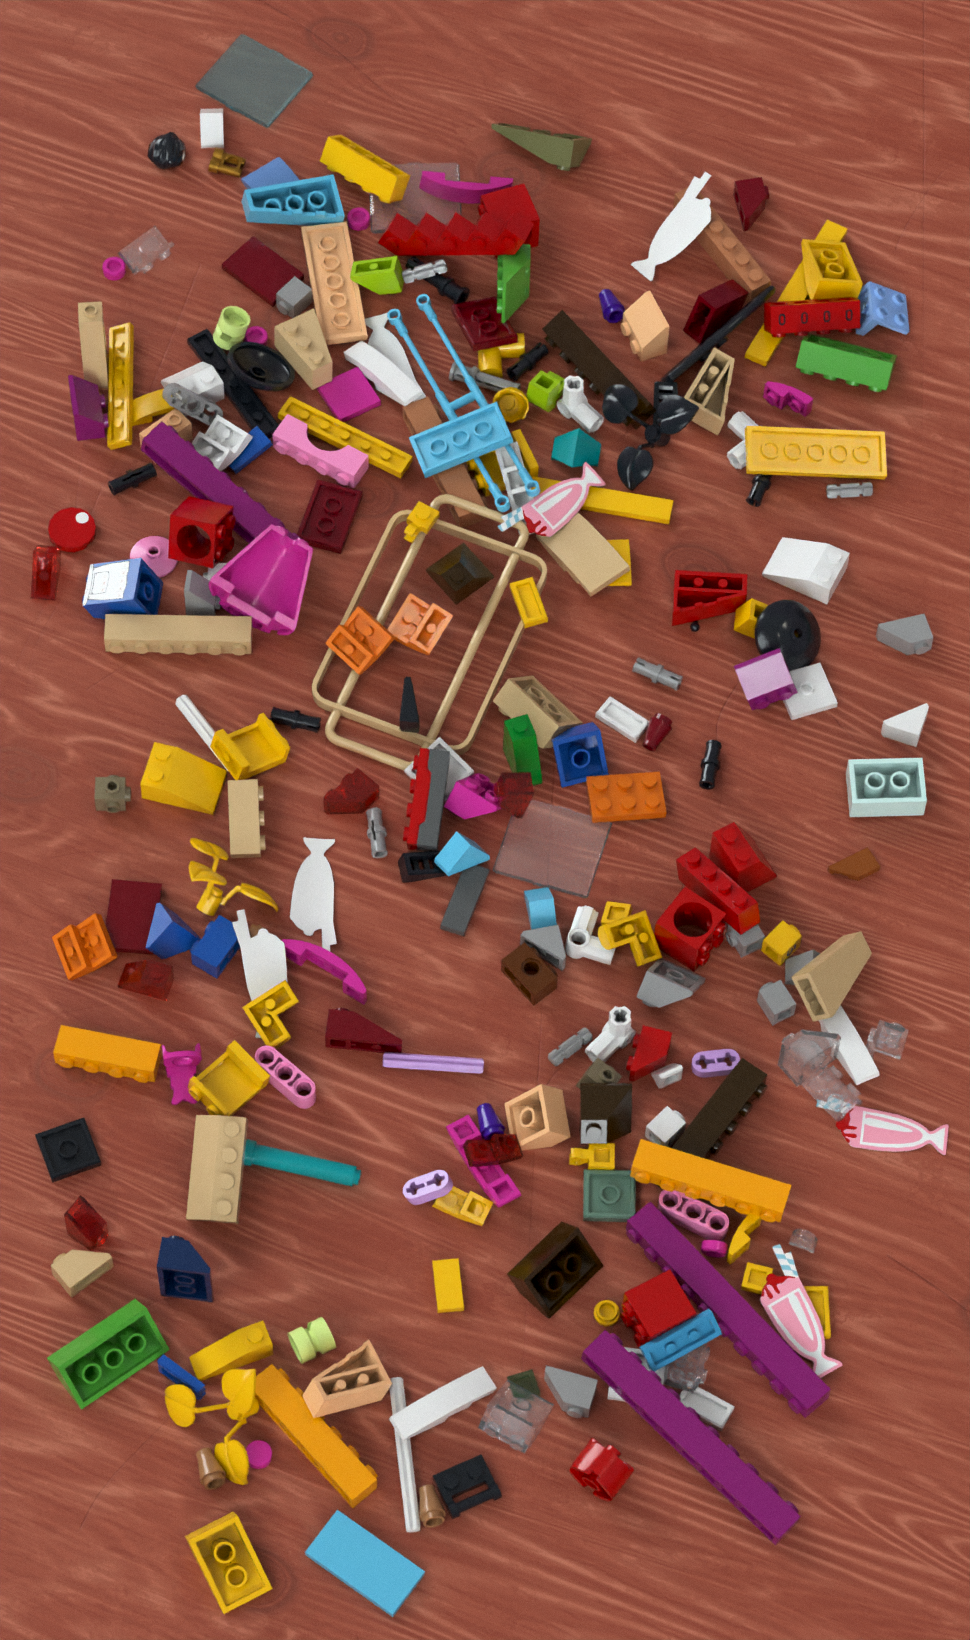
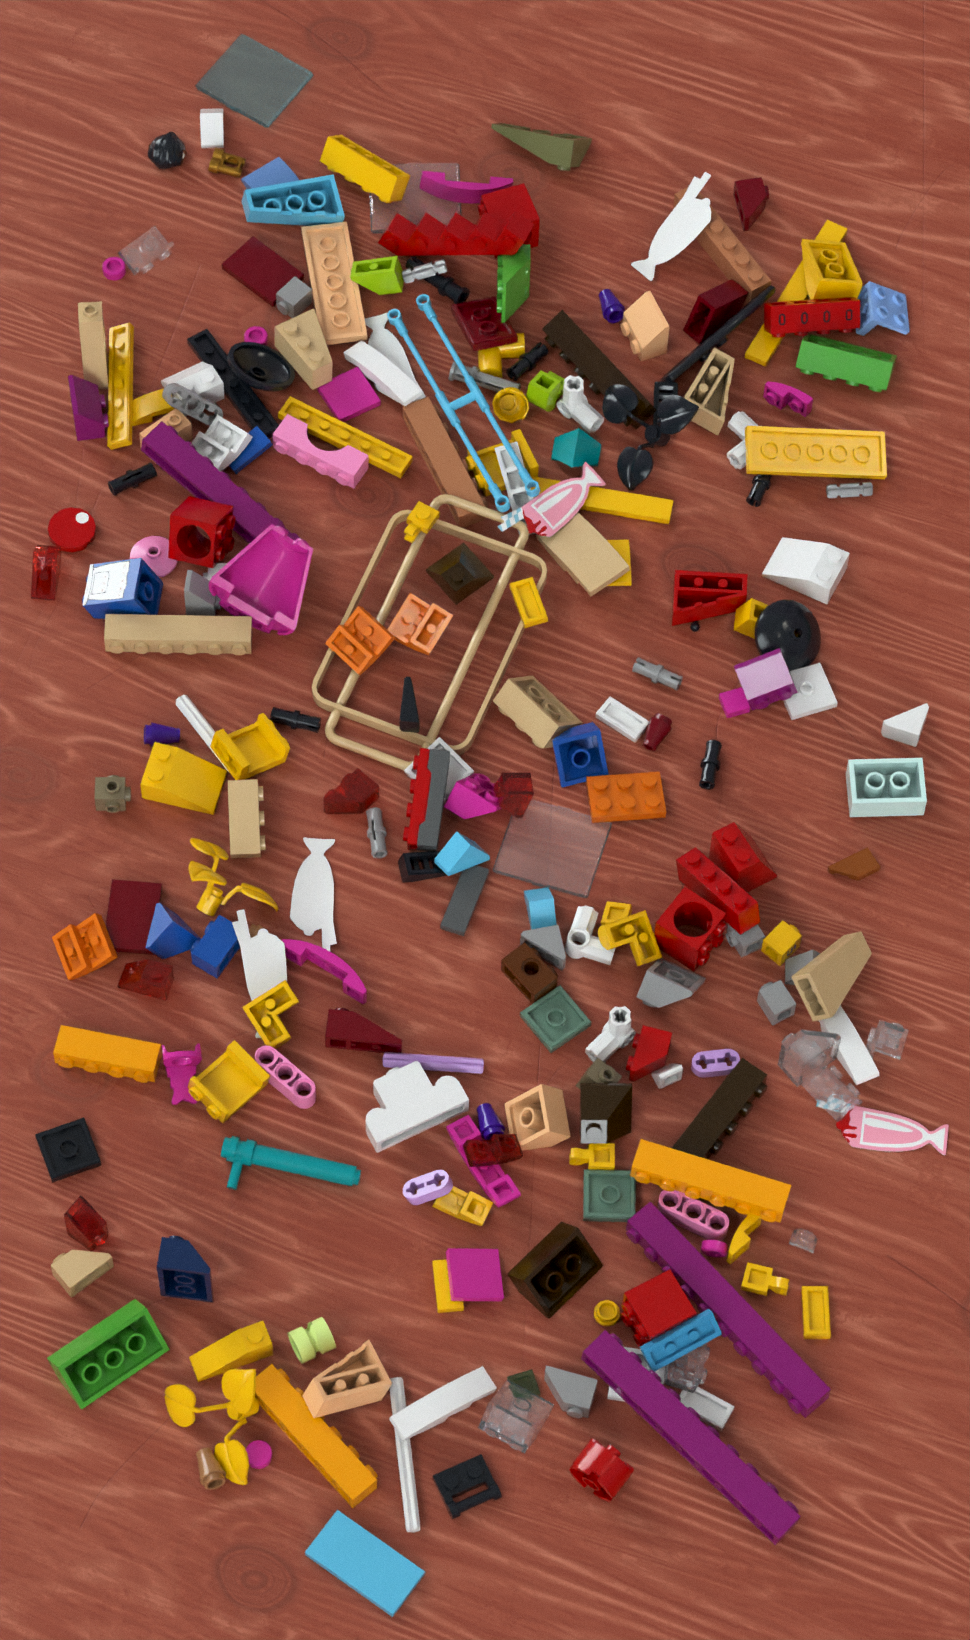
(160, 734): none -> dark purple cone
(180, 1376): blue tile -> none
(217, 1168): tan slope -> none
(228, 1562): yellow slope -> none
(231, 327): yellowish green wheel -> none
(329, 516): dark red tile -> none
(358, 219): dark pink tile -> none
(411, 1105): none -> white brick
(431, 1509): medium nougat cone -> none
(461, 439): medium azure tile -> none
(474, 1274): none -> dark pink tile
(521, 747): green slope -> none
(555, 1019): none -> sand green tile
(570, 1046): light grey axle -> none
(666, 1127): white brick -> none
(734, 702): none -> dark pink tile
(795, 1315): sticker -> none
(907, 634): light grey slope -> none

